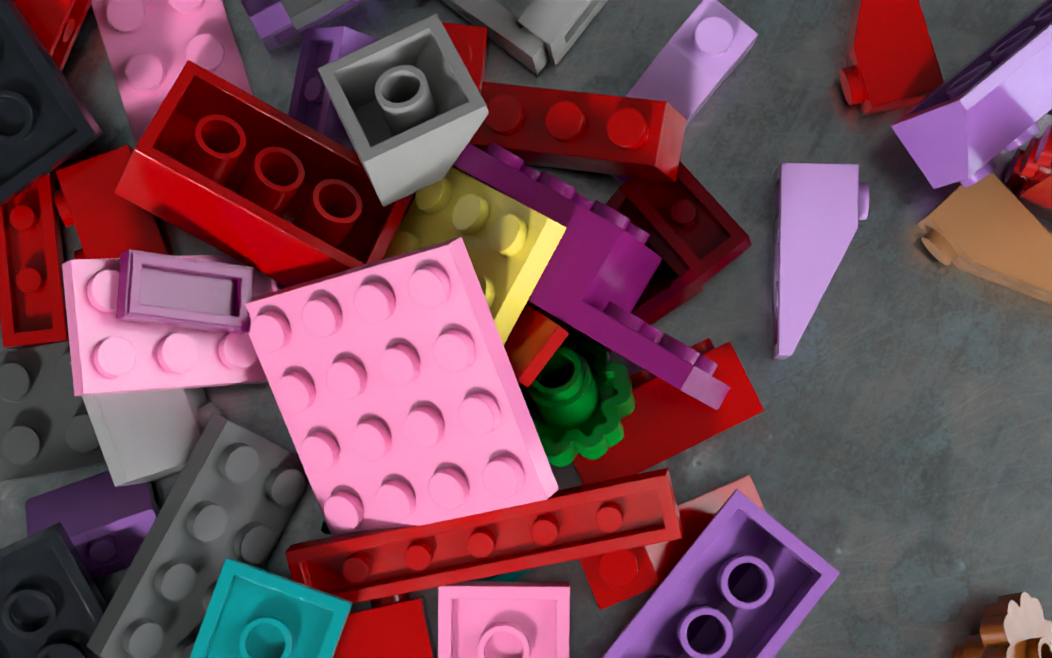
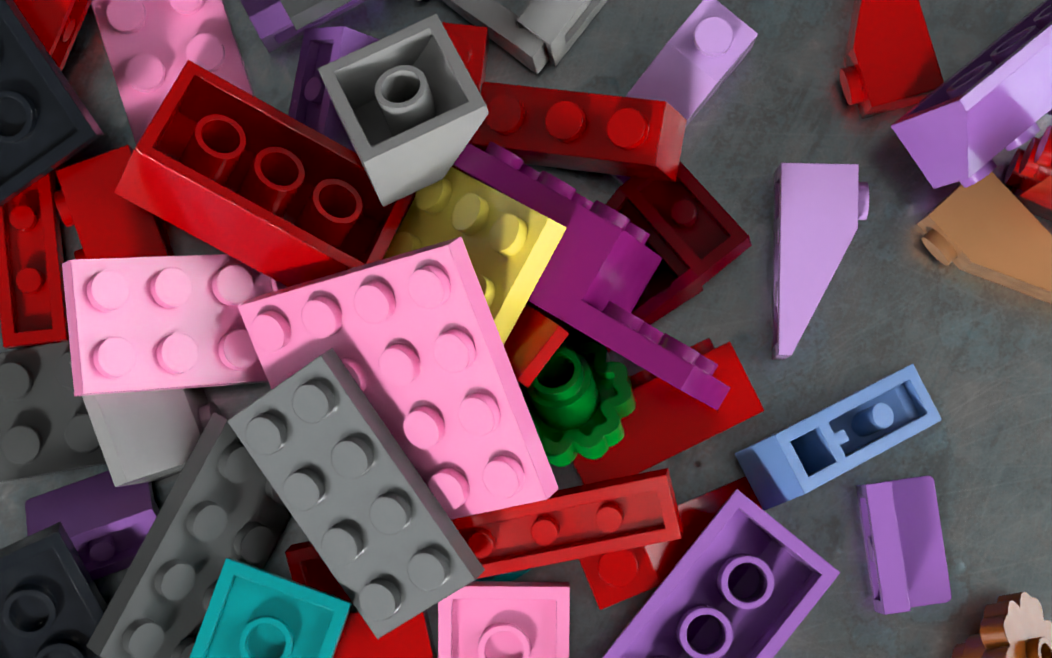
(184, 292): tile -> none
(356, 494): none -> plate
(837, 438): none -> medium blue slope
(903, 544): none -> medium lavender panel

